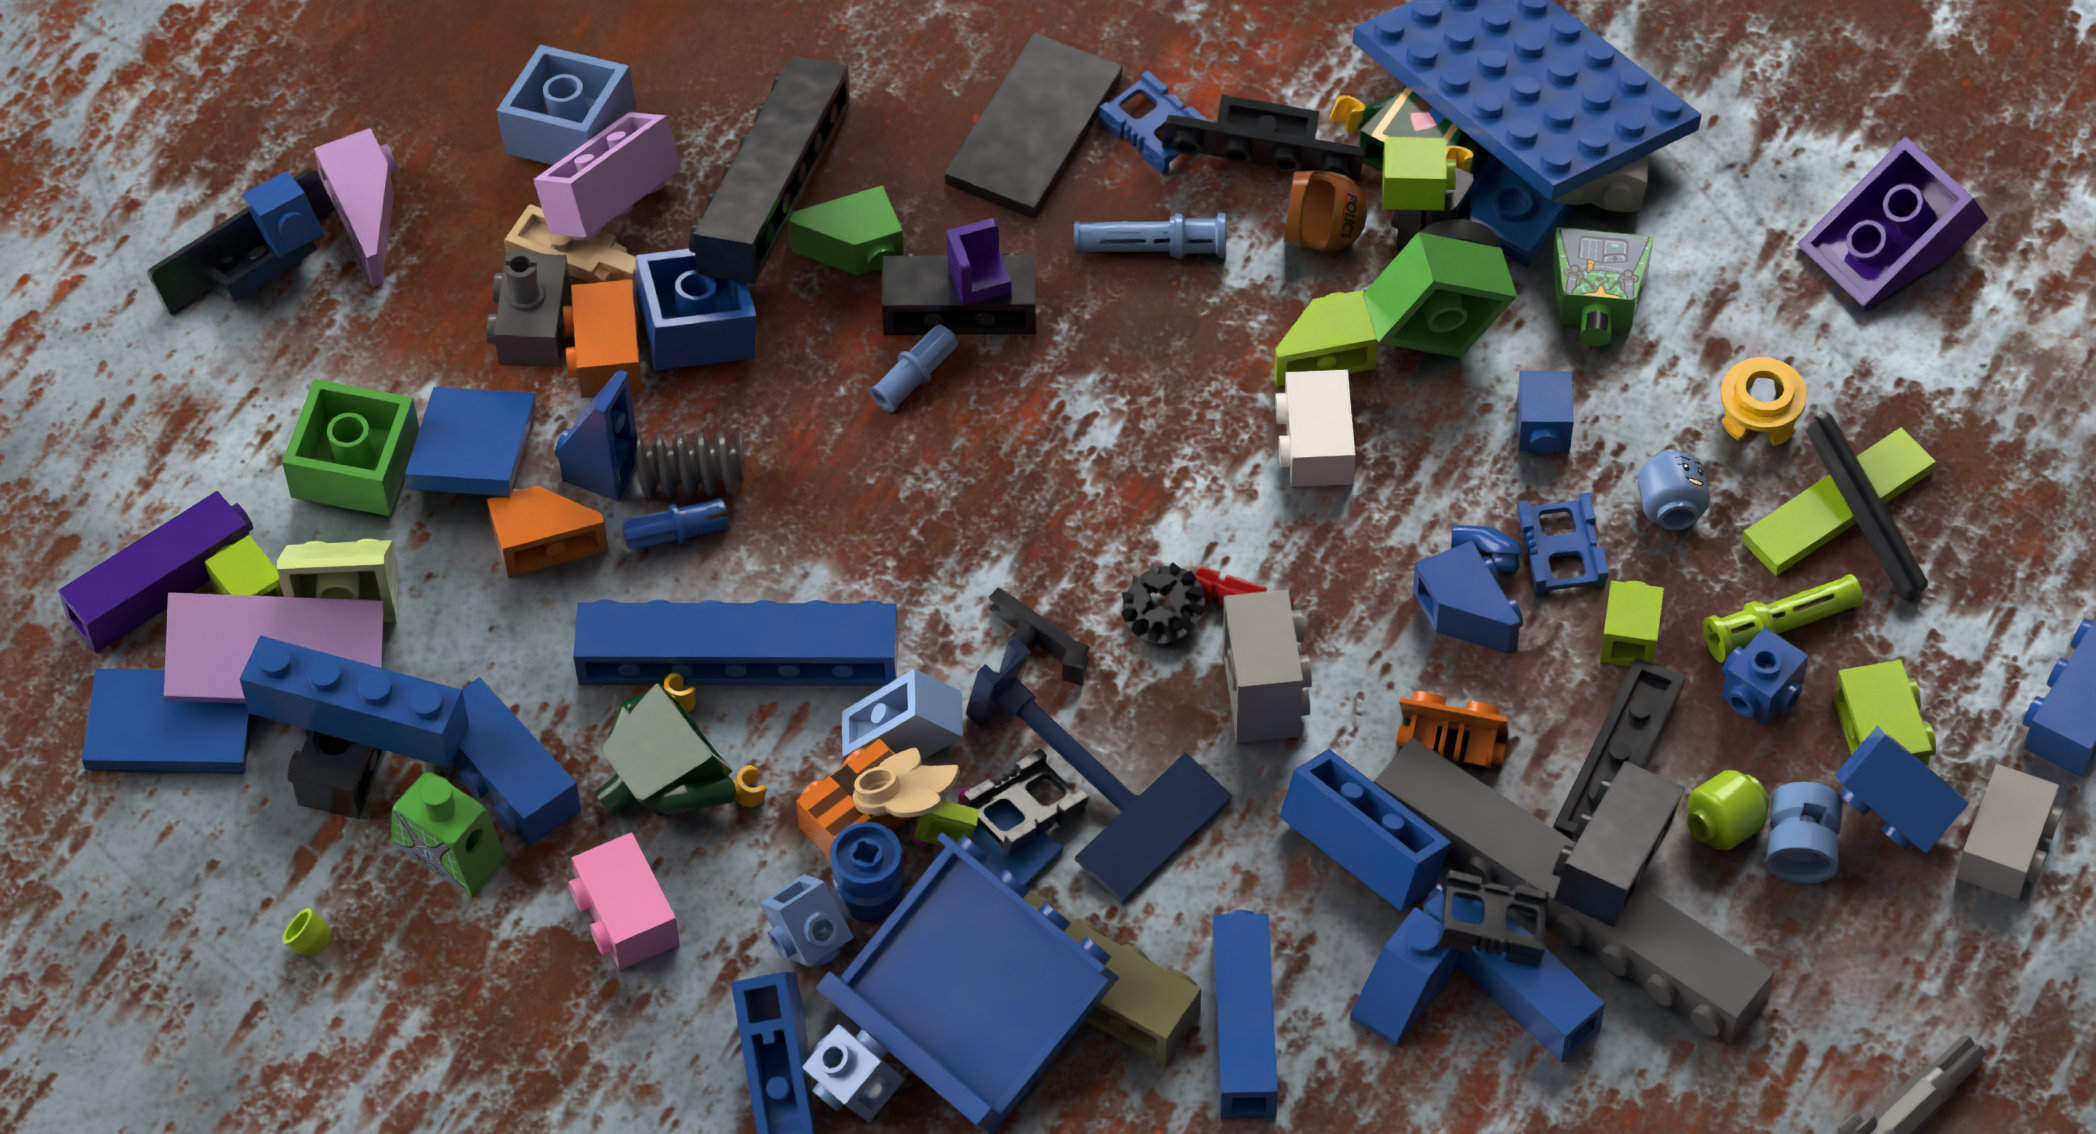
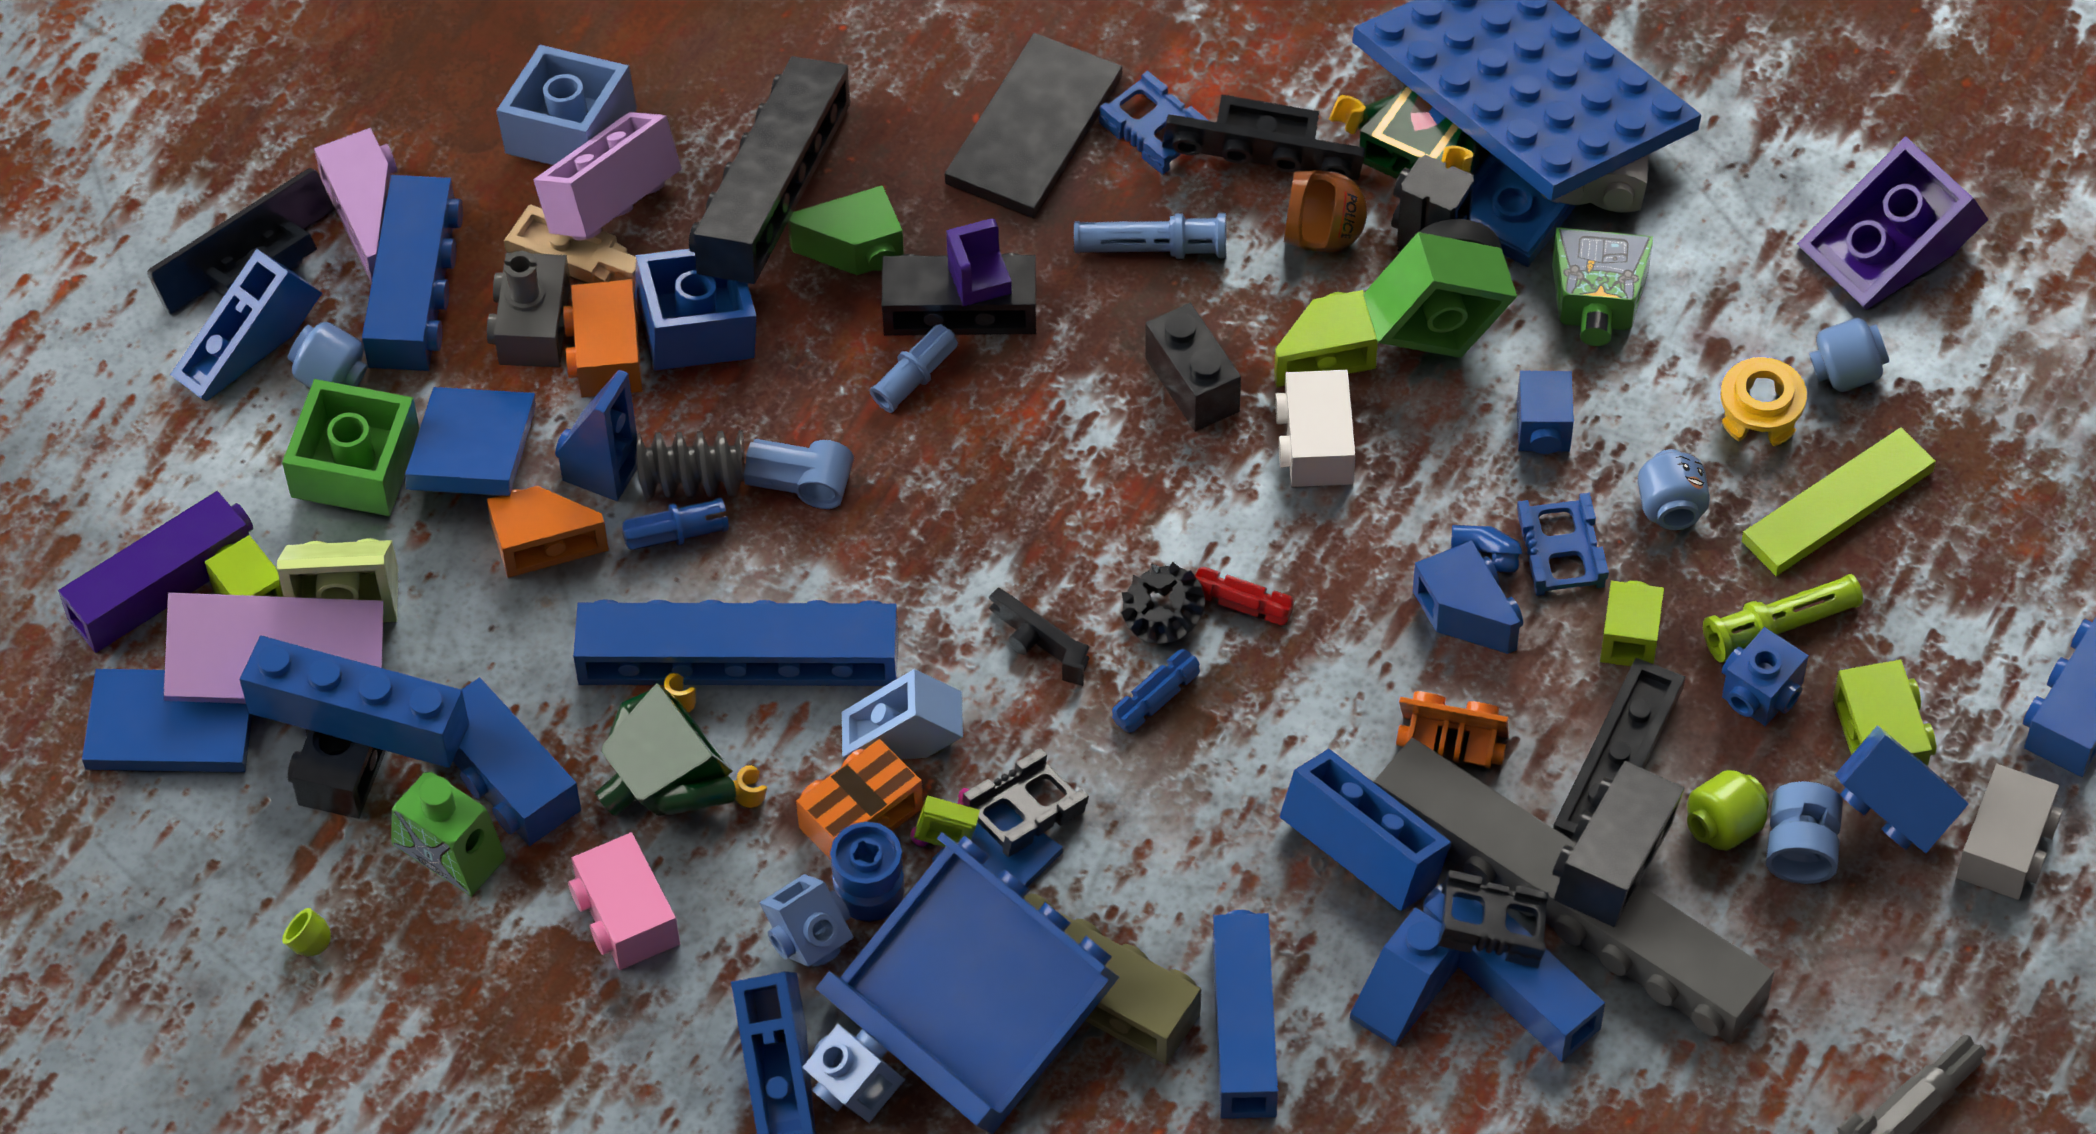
(248, 324): none -> blue slope
(283, 214): blue brick -> none
(327, 355): none -> medium blue head
(411, 272): none -> blue brick
(813, 473): none -> medium blue piece
(903, 786): tan plate -> none
(1148, 825): dark blue piece -> none
(1155, 690): none -> blue axle
(1192, 367): none -> black brick
(1265, 666): light grey brick -> none
(1416, 173): lime brick -> none
(1849, 354): none -> medium blue head
(1866, 506): black axle -> none

